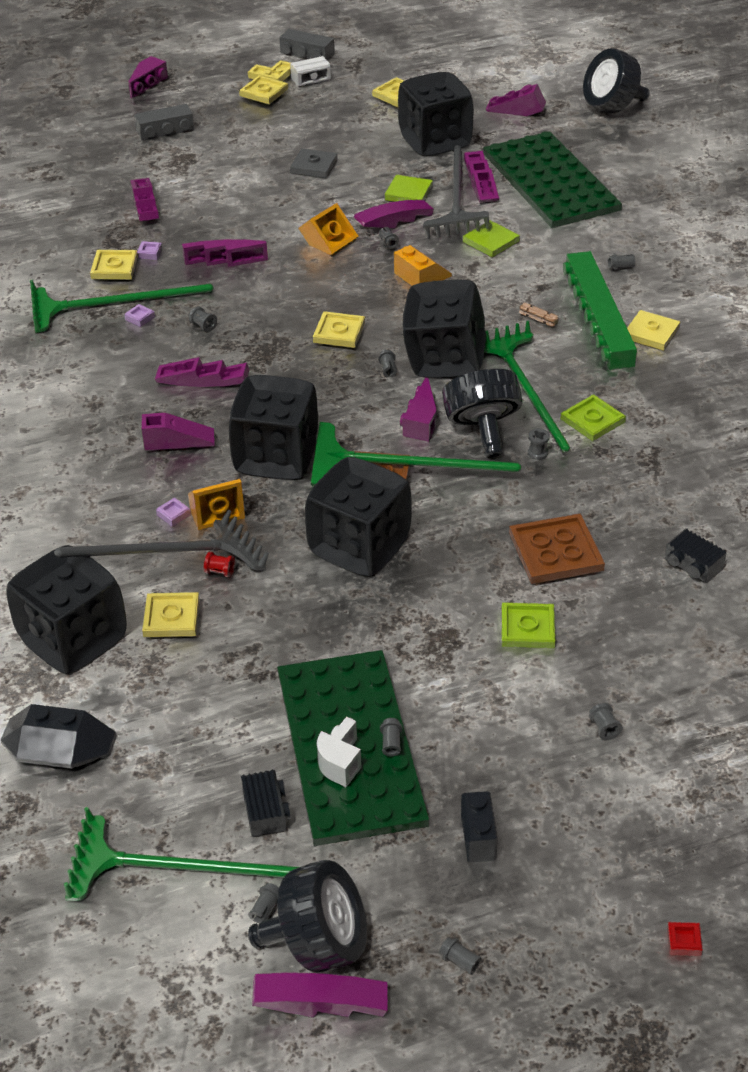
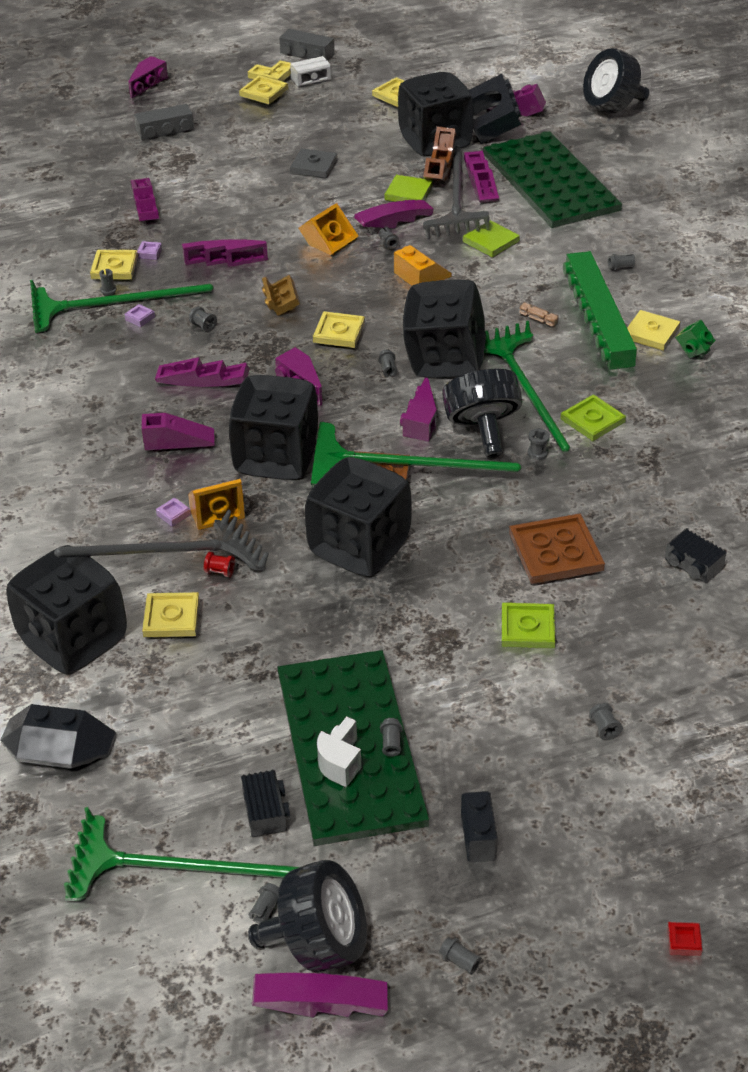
(108, 287): none -> dark grey pin
(280, 295): none -> pearl gold bracket
(299, 366): none -> magenta slope
(440, 163): none -> dark orange arch
(501, 118): none -> black arch
(695, 339): none -> green brick

